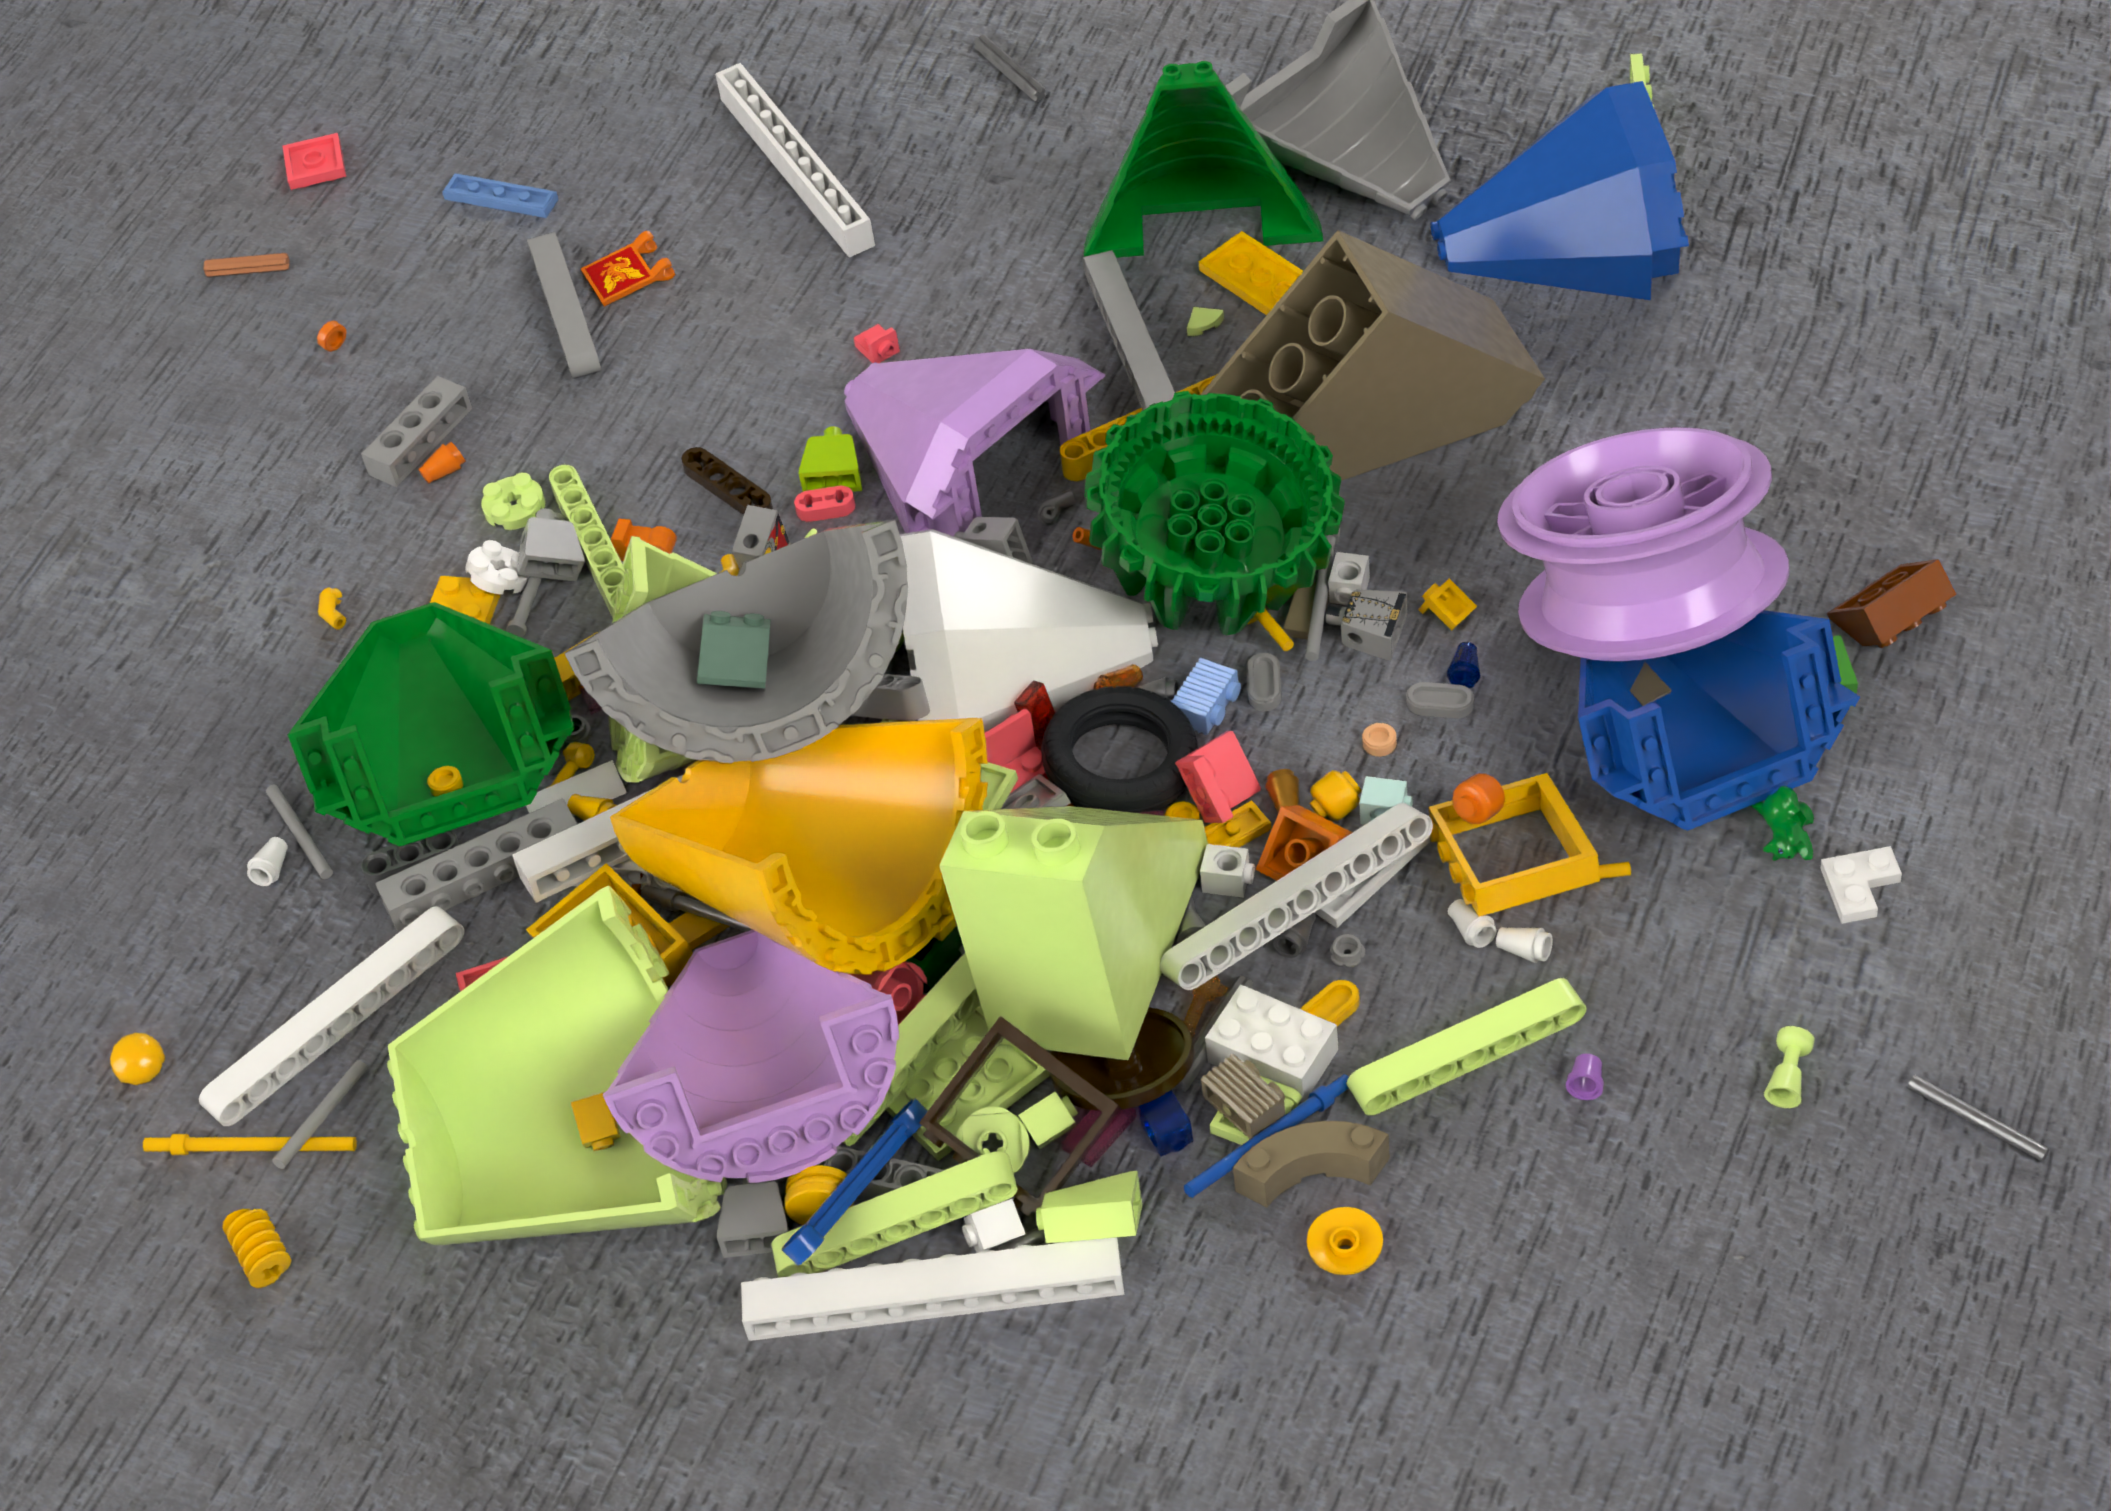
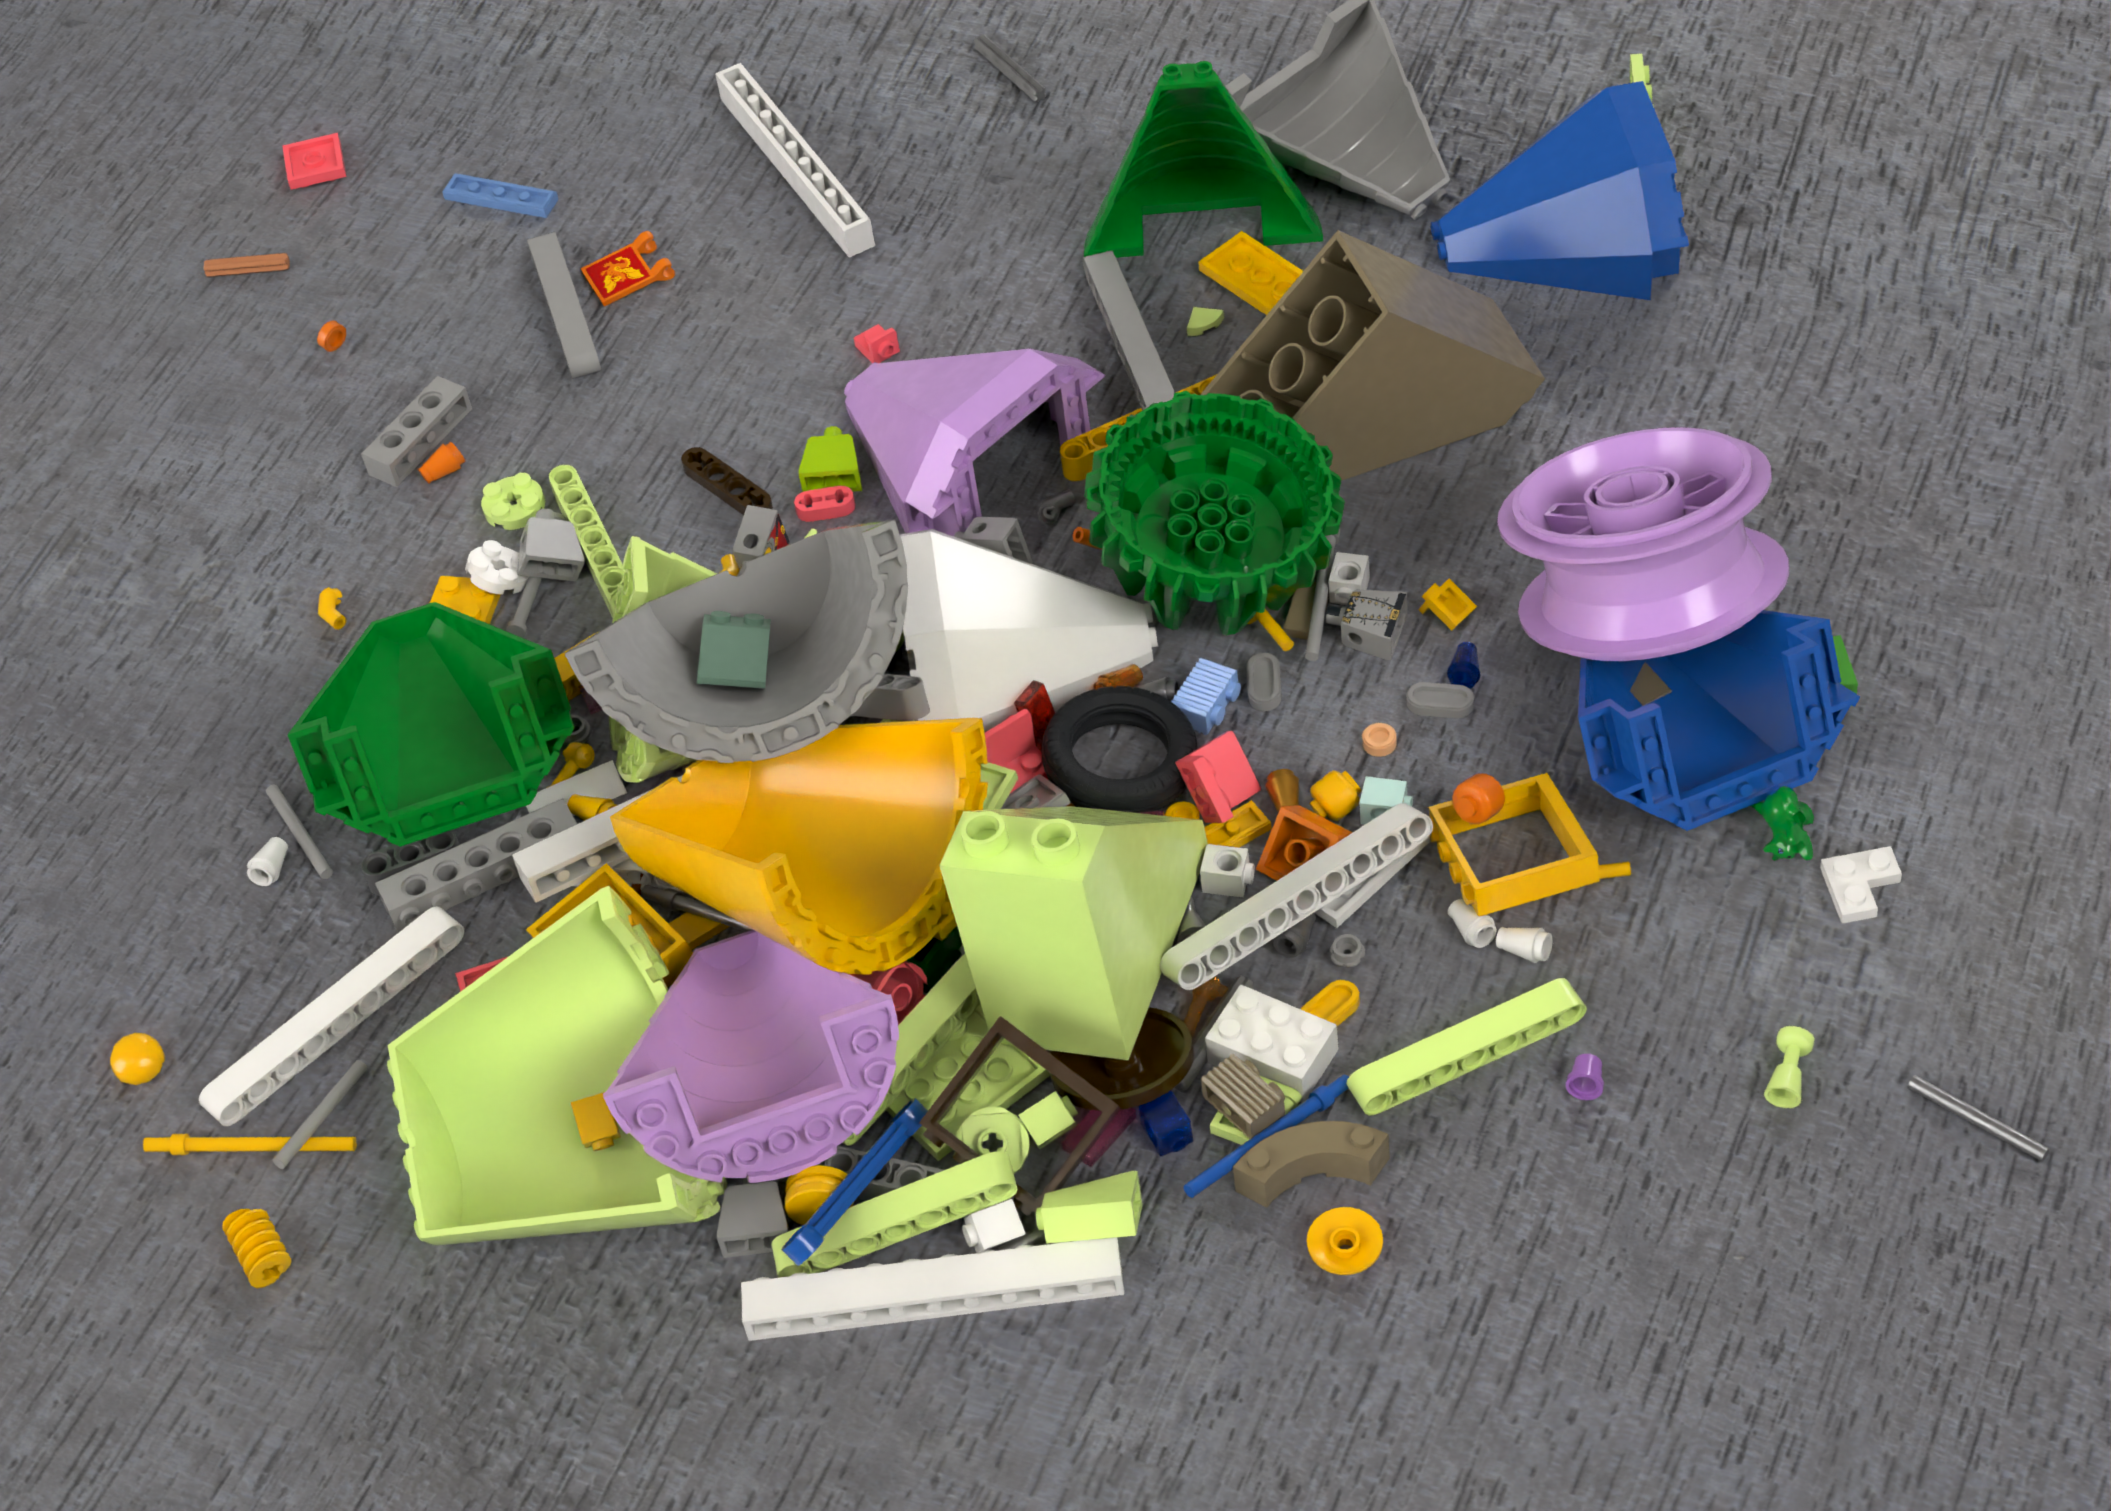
(444, 780): yellow tile -> none
(658, 536): orange leg -> none
(1894, 603): dark orange slope -> none

